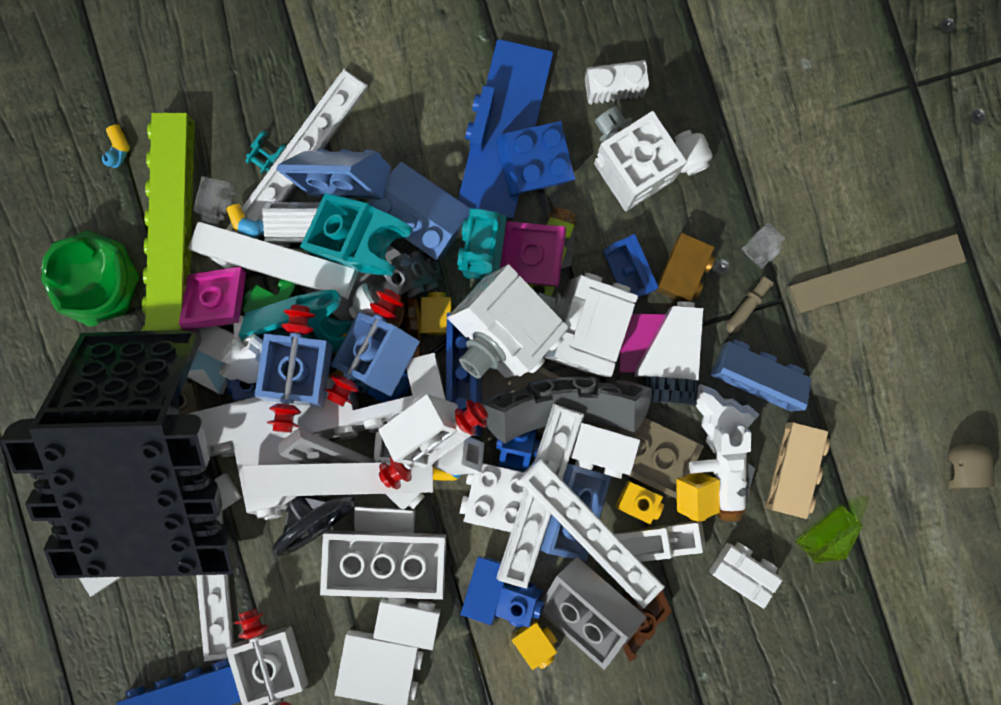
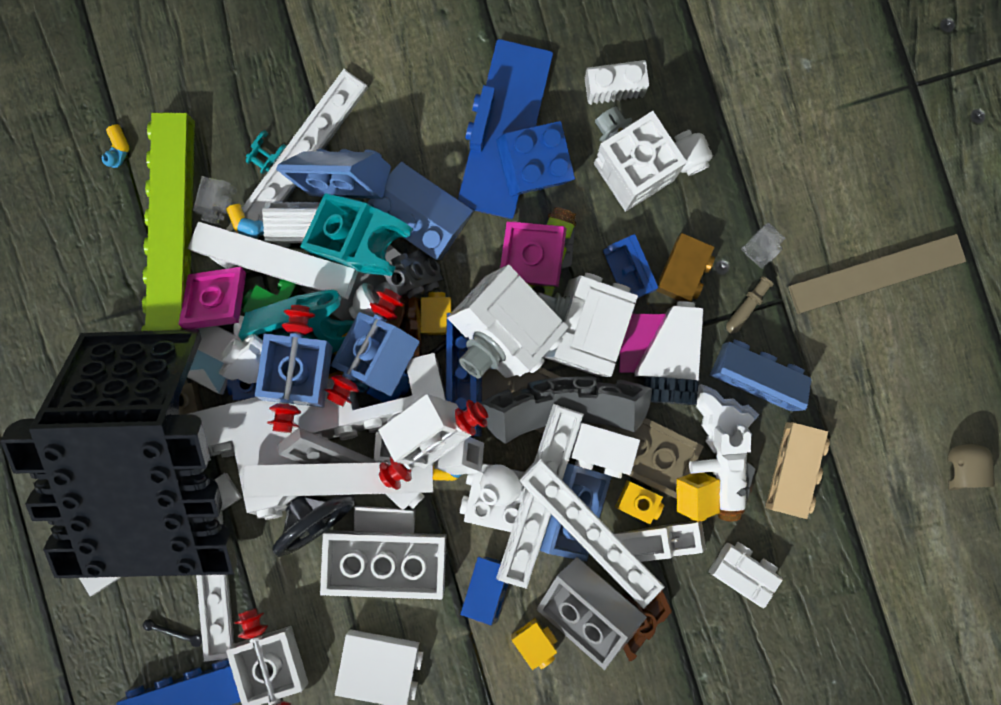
(89, 277): green piece -> none
(195, 640): none -> black hinge
(407, 622): white brick -> none
(484, 243): teal brick -> none
(499, 486): none -> white brick
(518, 451): blue brick -> none
(520, 604): blue brick -> none
(831, 537): clear neon green slope -> none

